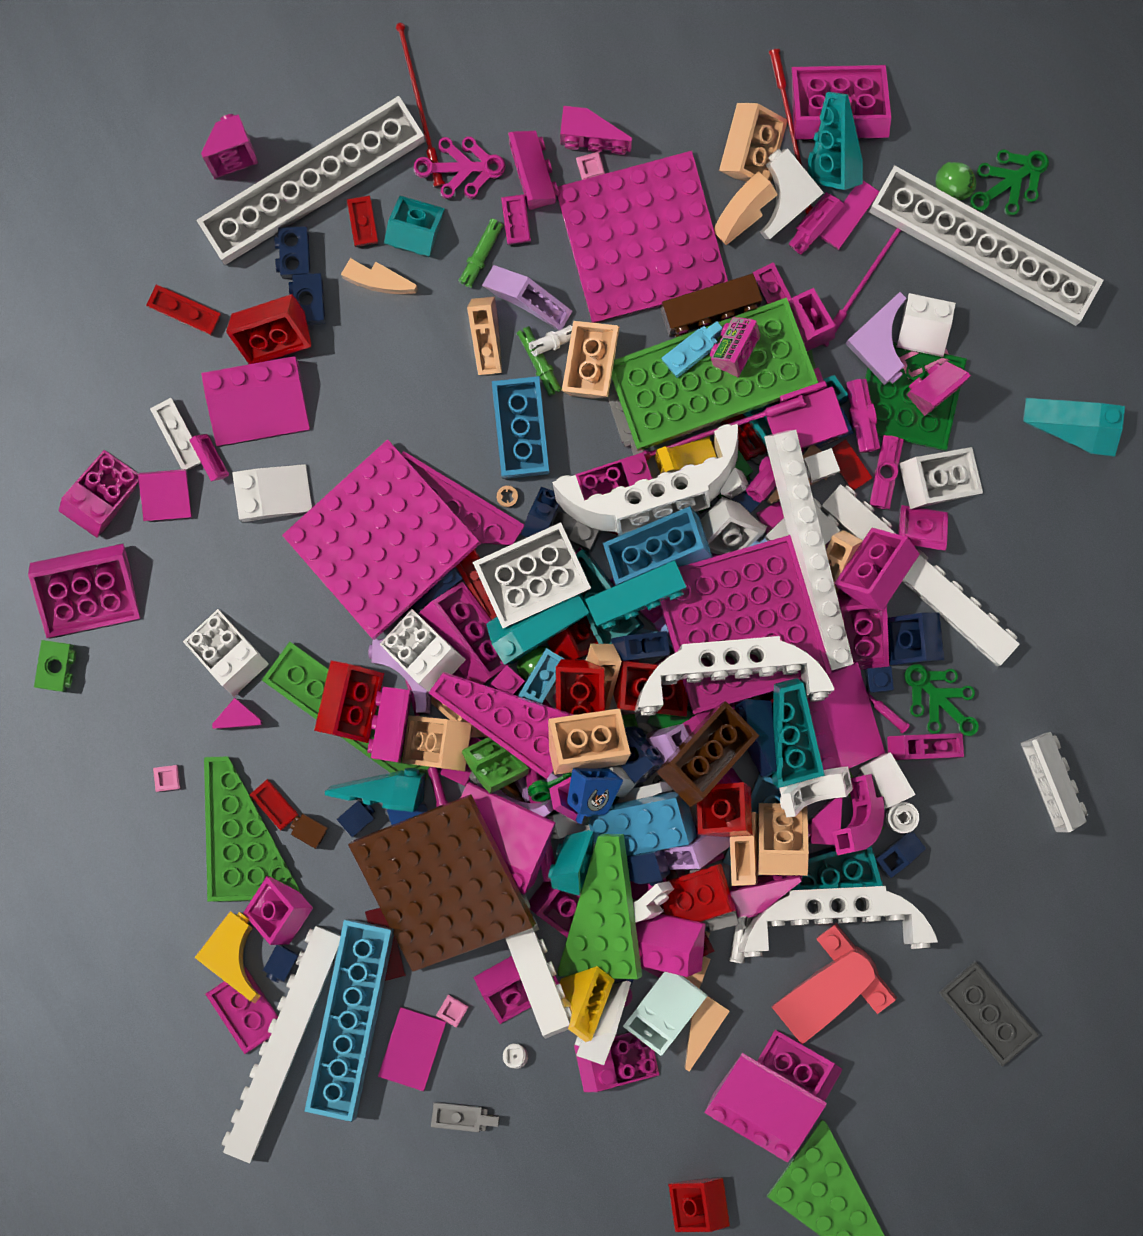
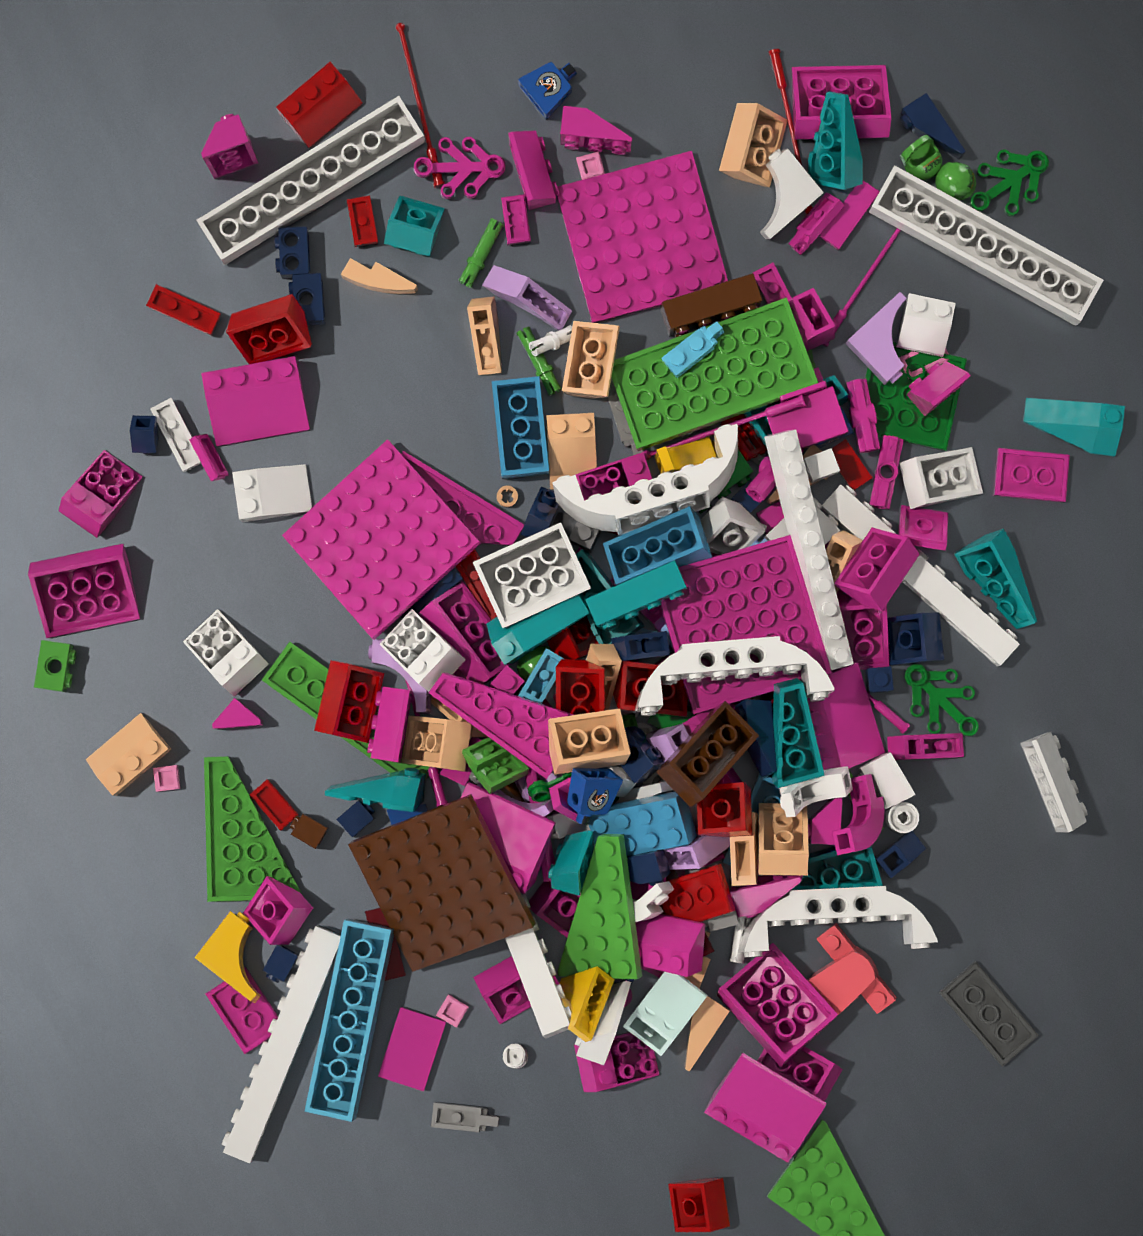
(128, 755): none -> light nougat slope
(144, 434): none -> dark blue brick
(165, 495): dark pink tile -> none
(319, 105): none -> red slope
(547, 87): none -> blue torso
(570, 444): none -> light nougat slope
(734, 484): white slope -> none
(736, 345): dark pink slope -> none
(744, 208): light nougat slope -> none
(776, 1004): none -> dark pink slope
(922, 158): none -> bright green helmet
(925, 119): none -> dark blue slope
(998, 572): none -> teal wedge
(1031, 475): none -> dark pink tile

